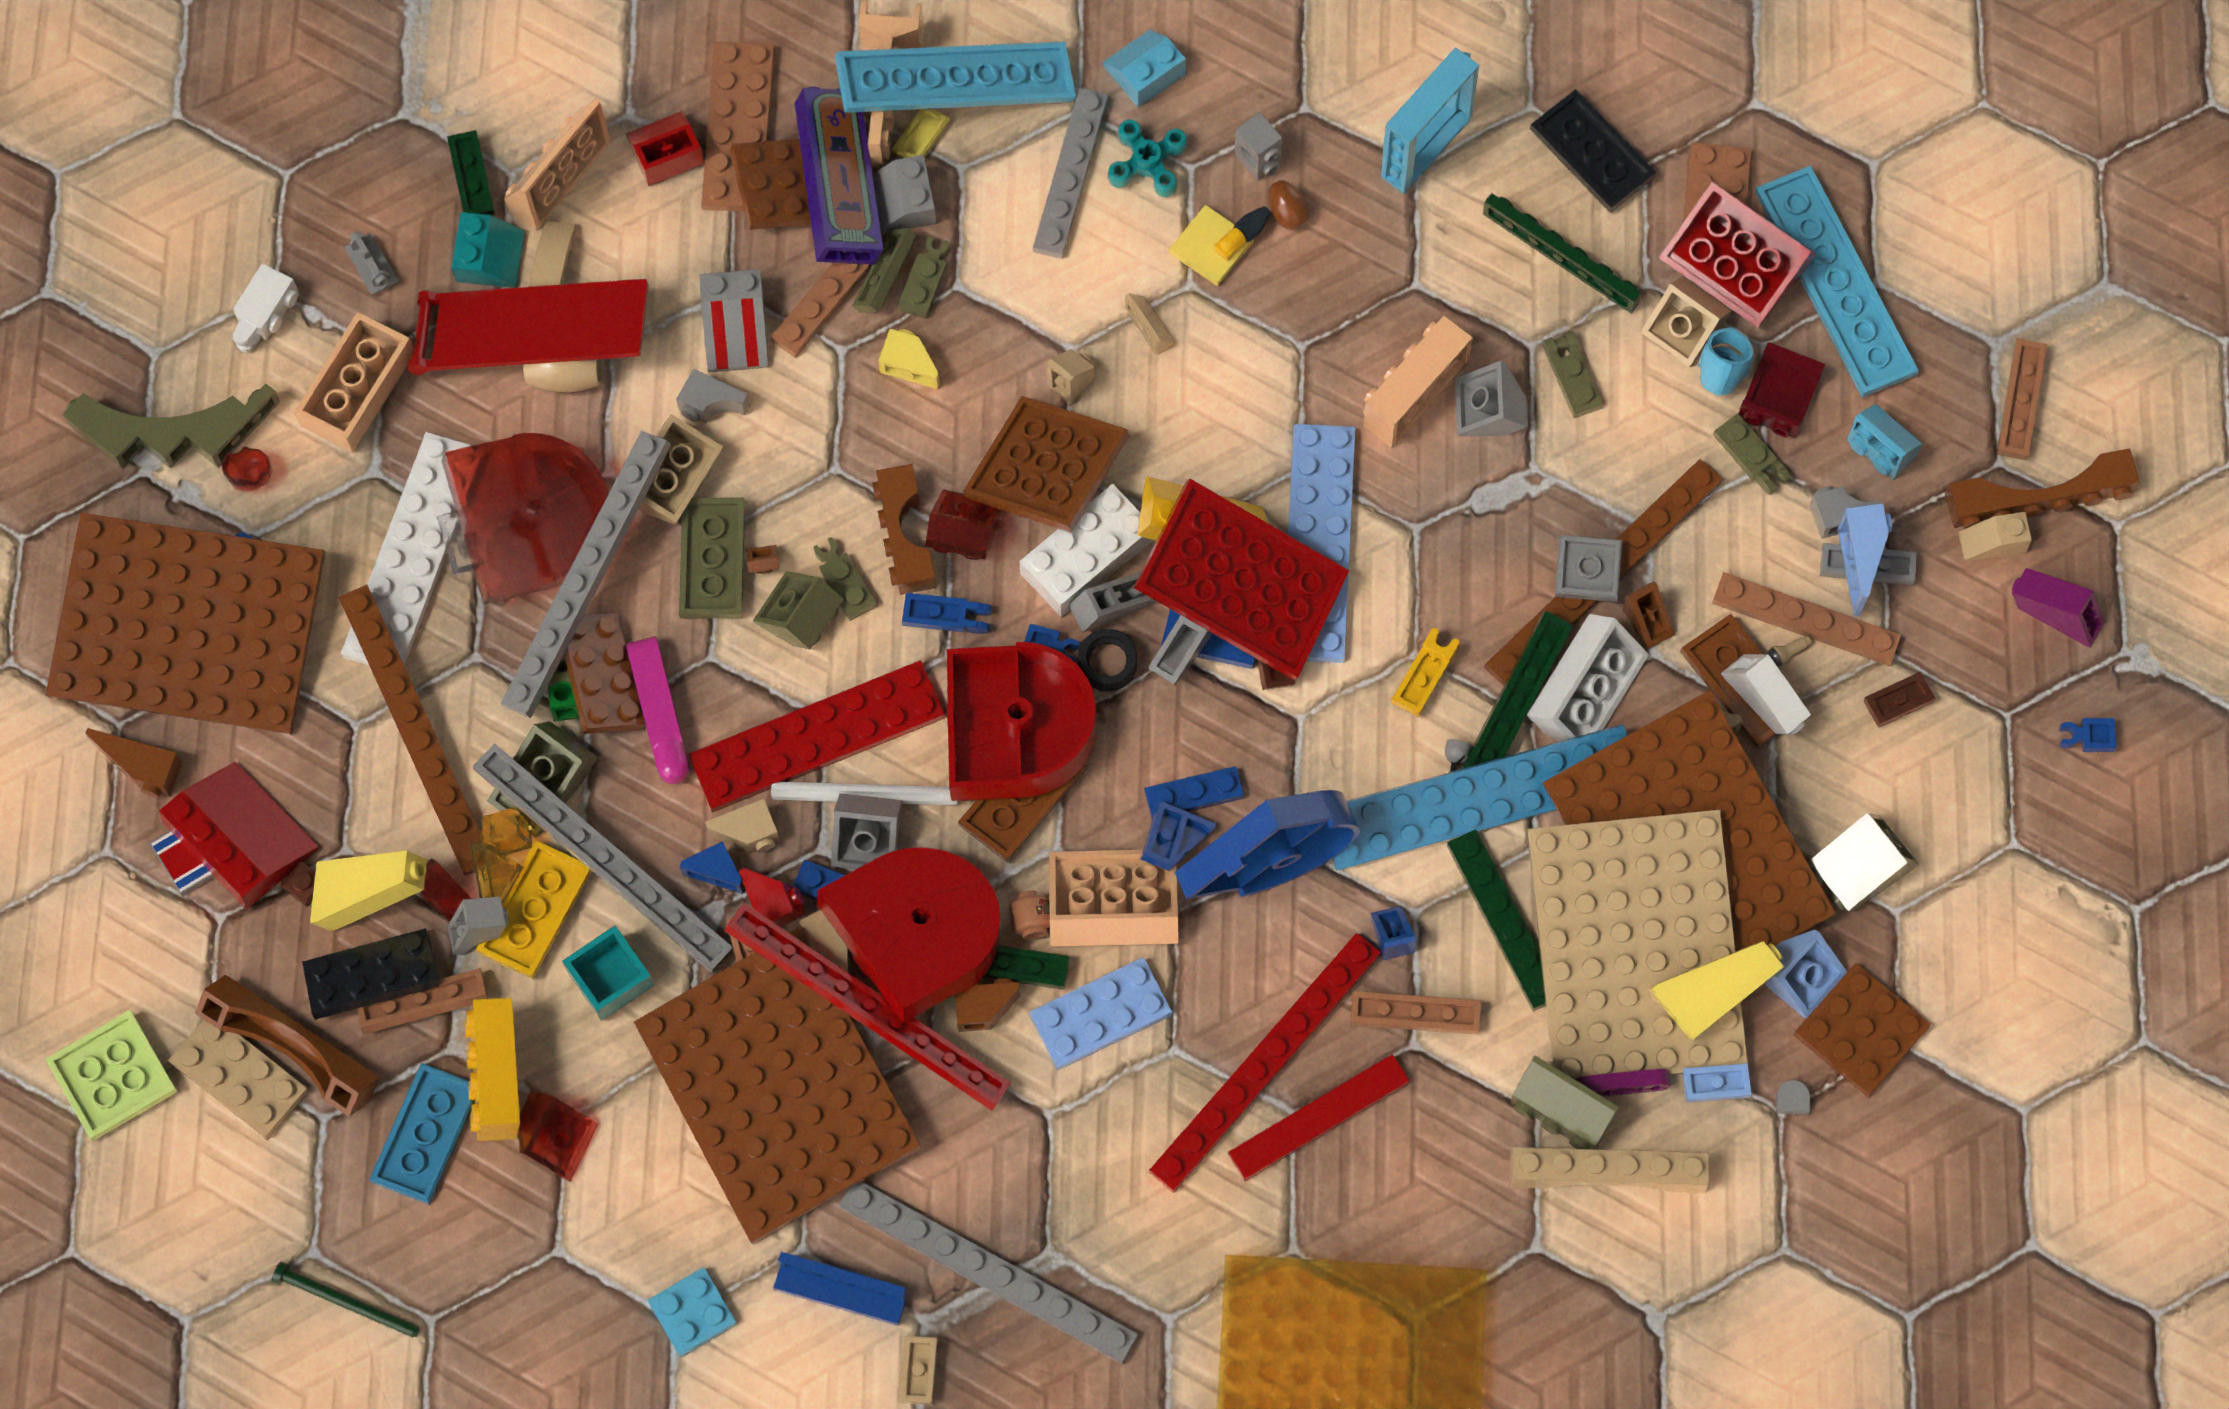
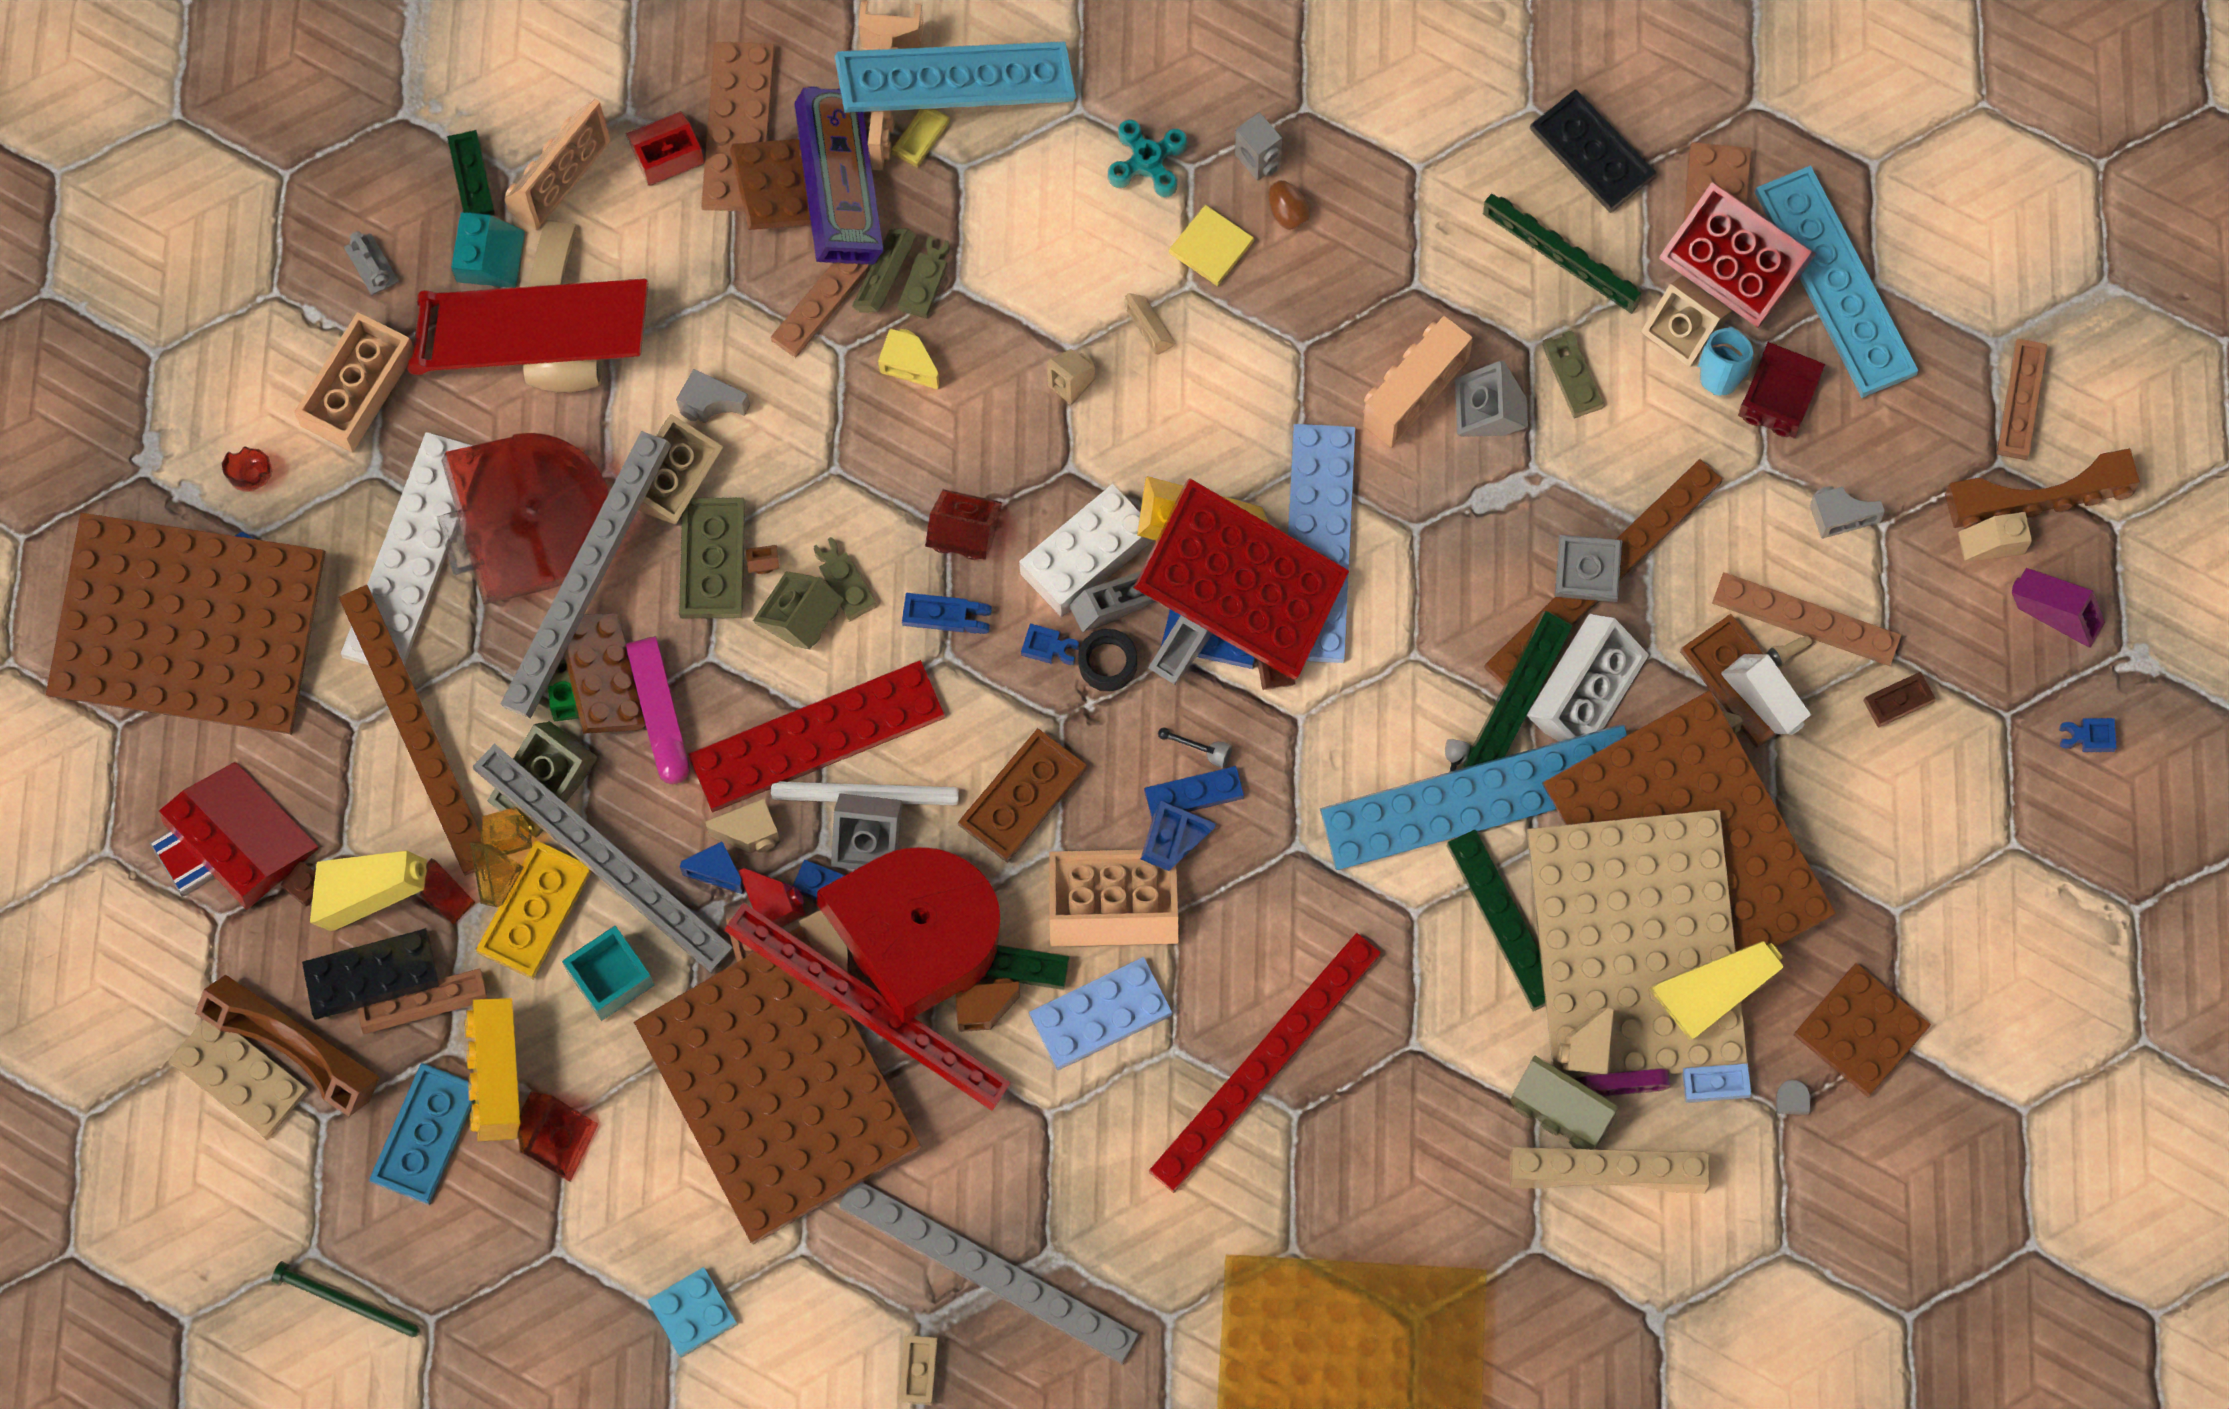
(111, 1075): yellowish green plate -> none
(147, 766): dark orange slope -> none
(208, 431): olive arch -> none
(262, 307): white hinge -> none
(476, 922): light grey arch -> none
(734, 320): light grey slope -> none
(840, 1289): blue fence -> none
(904, 195): light grey slope -> none
(912, 563): dark orange arch -> none
(1016, 721): red piece -> none
(1030, 915): nougat head -> none
(1046, 464): dark orange plate -> none
(1070, 173): light grey plate -> none
(1146, 66): medium azure slope -> none
(1217, 753): none -> hinge
(1244, 231): piece -> none
(1272, 845): blue piece -> none
(1318, 1117): red tile -> none
(1393, 933): blue slope -> none
(1415, 1012): nougat plate -> none
(1424, 674): yellow plate -> none
(1429, 120): medium azure window -> none
(1588, 1045): none -> tan slope
(1648, 615): dark orange slope -> none
(1750, 453): olive hinge -> none
(1807, 973): light blue slope -> none
(1862, 542): light blue slope -> none
(1862, 862): slope -> none
(1883, 441): medium azure slope -> none
(1893, 568): light grey plate -> none

